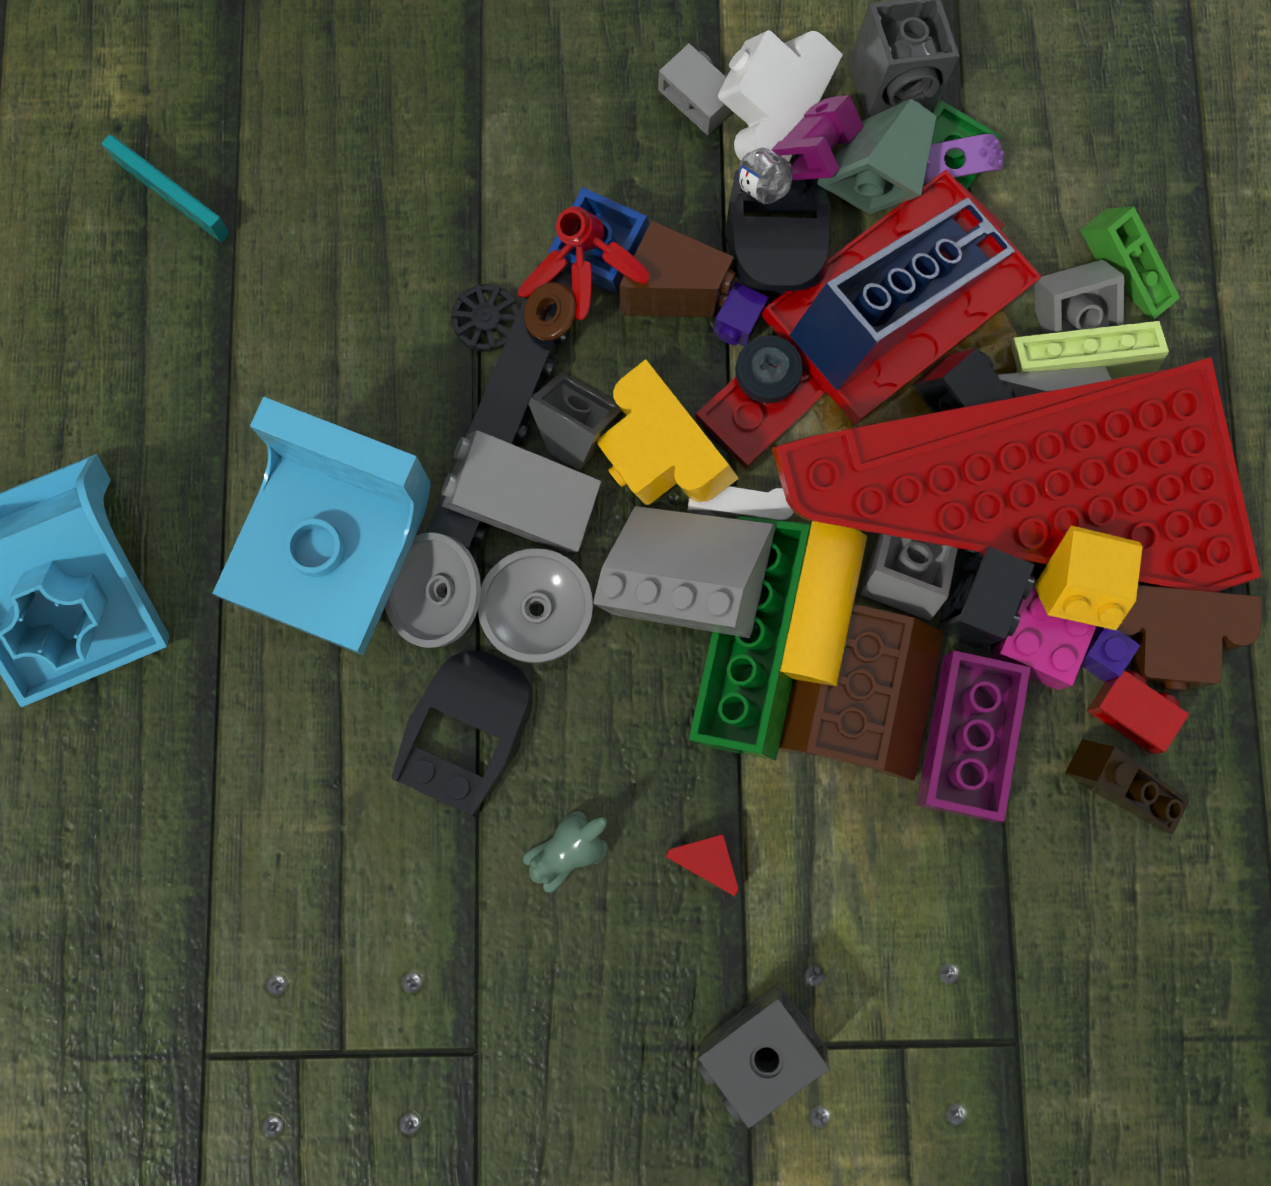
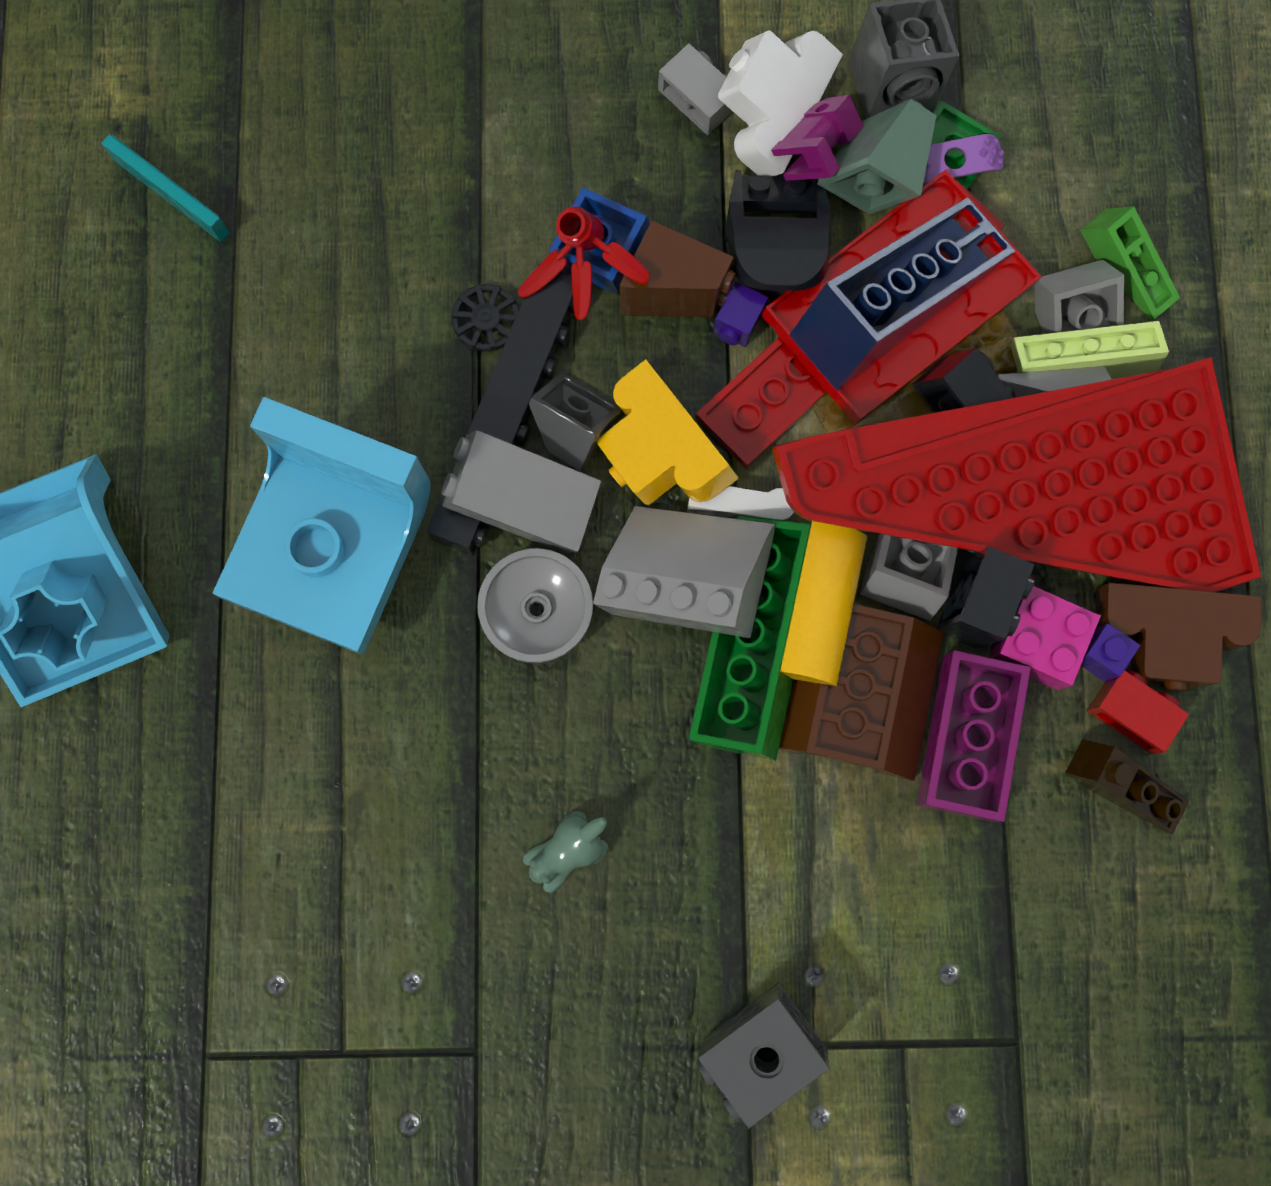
(418, 599): light grey dish -> none
(483, 695): black slope -> none
(538, 304): reddish brown piece -> none
(708, 860): red slope -> none
(763, 381): black wheel -> none
(765, 175): clear head -> none
(1091, 578): yellow slope -> none

